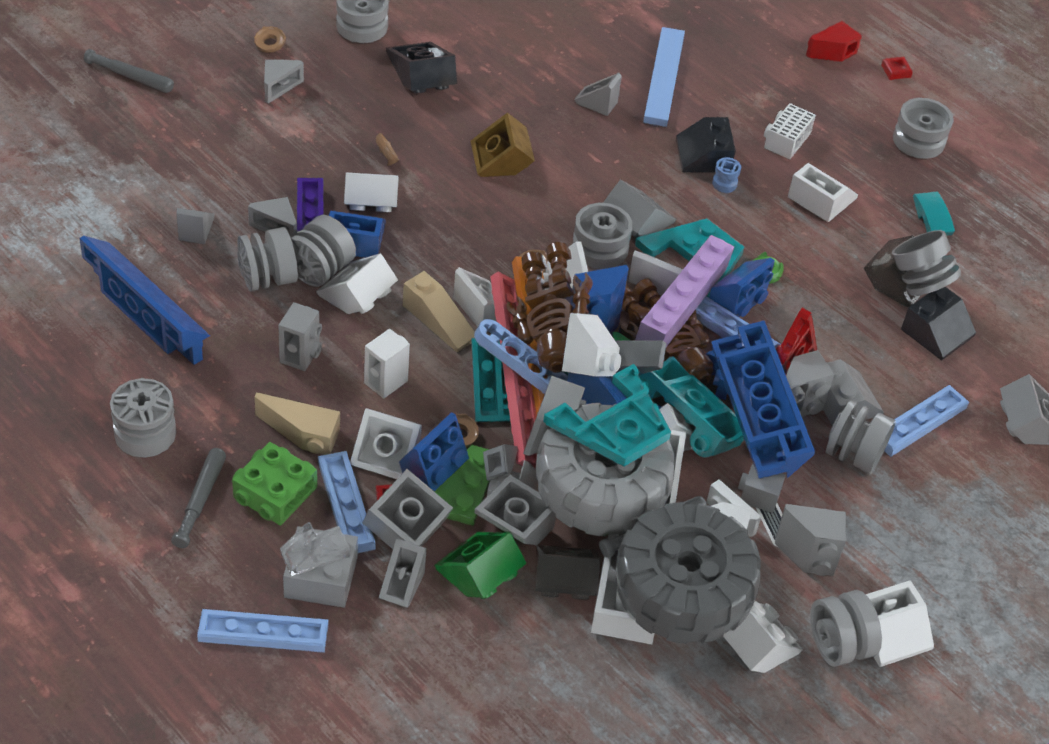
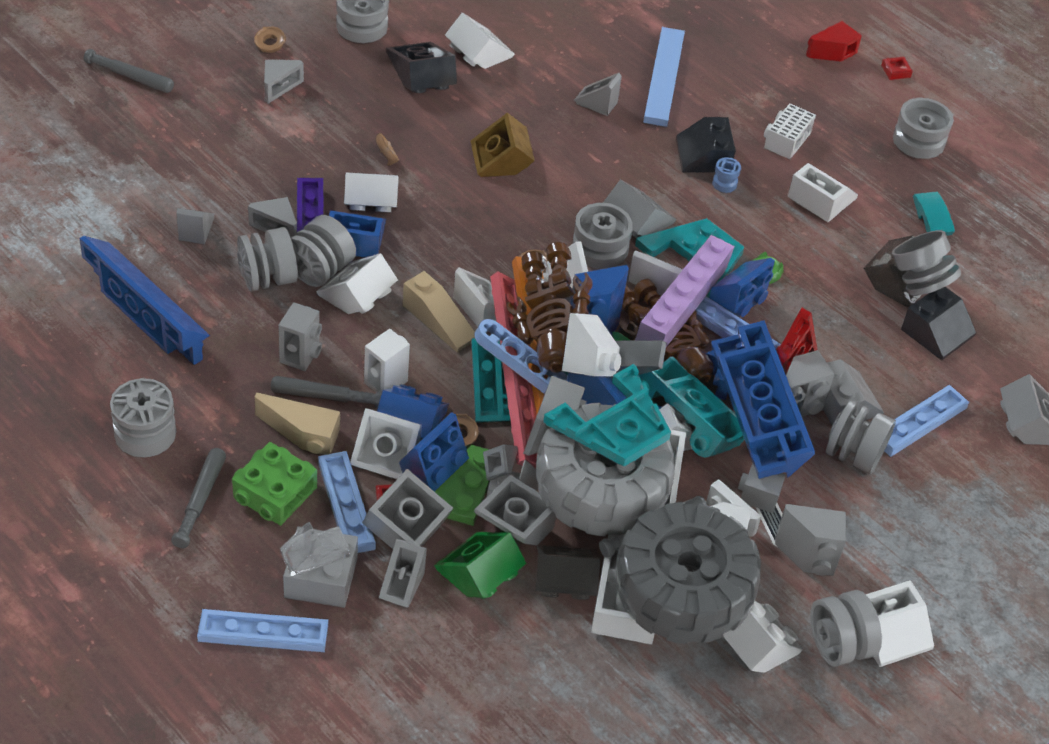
(311, 389): none -> dark grey piece
(421, 409): none -> blue slope
(477, 43): none -> white slope

